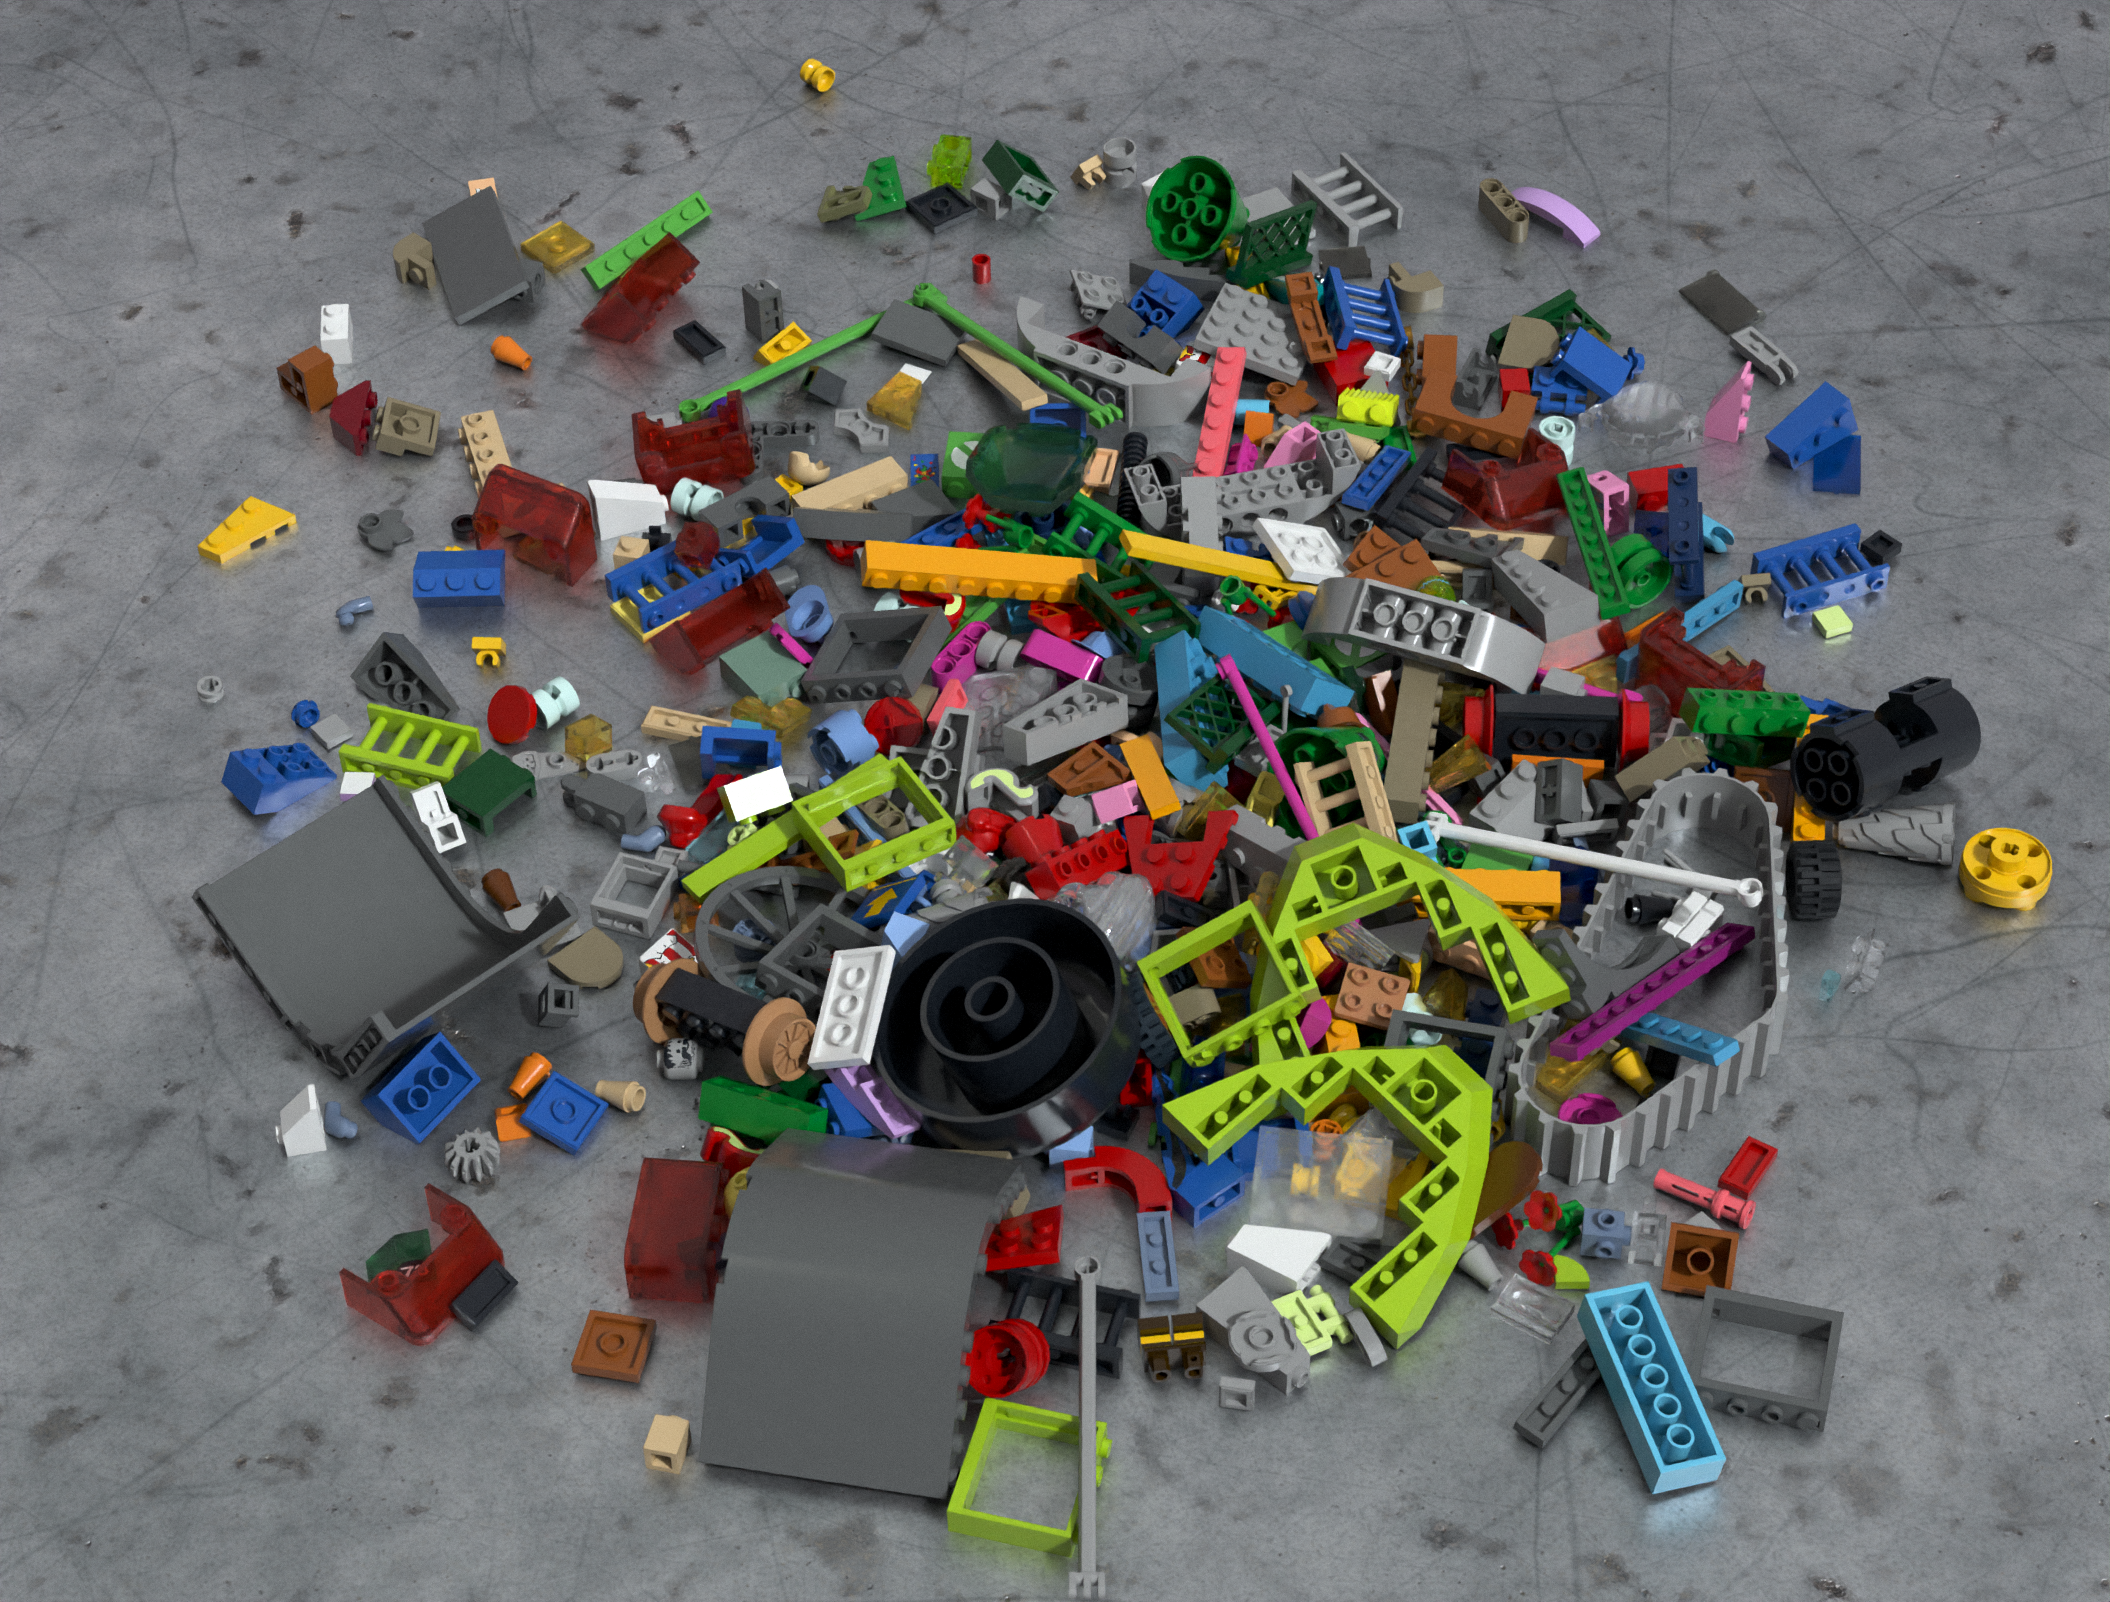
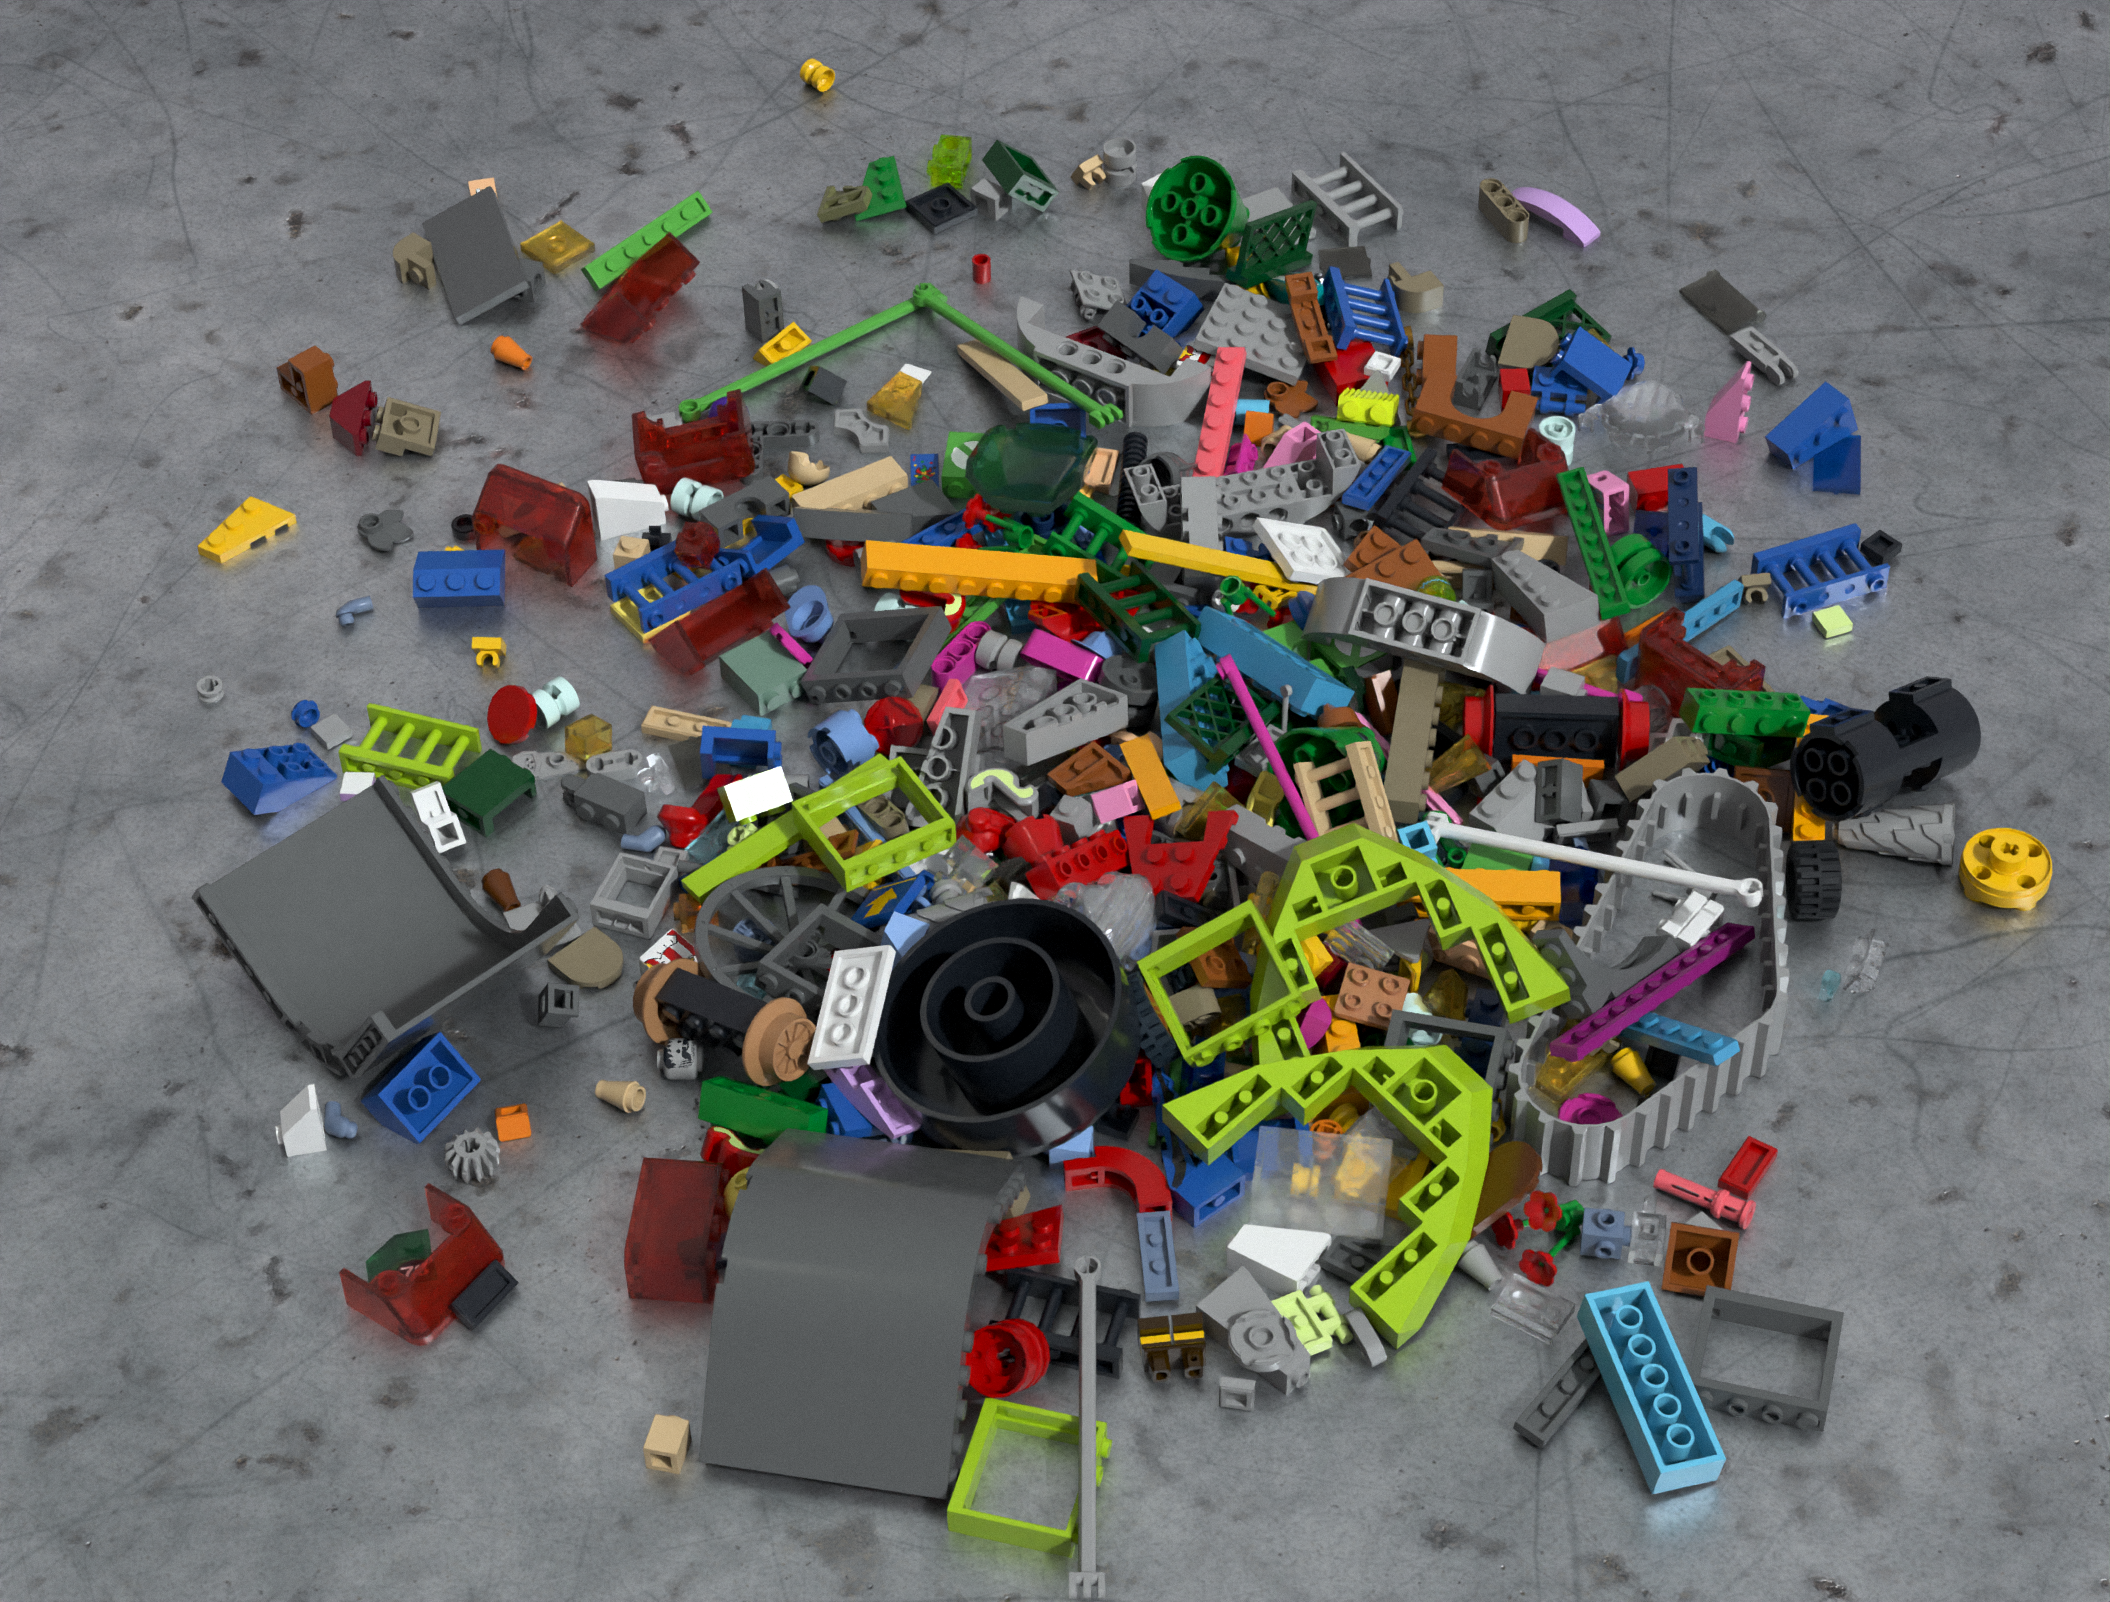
(337, 333): white brick -> none
(403, 679): dark grey wedge -> none
(483, 445): tan brick -> none
(530, 1074): orange cone -> none
(564, 1113): blue tile -> none
(614, 1346): dark orange plate -> none
(699, 342): black tile -> none
(782, 717): clear yellow plate -> none
(918, 333): dark grey tile -> none
(1570, 1274): lime tile -> none
(1646, 909): black cone -> none

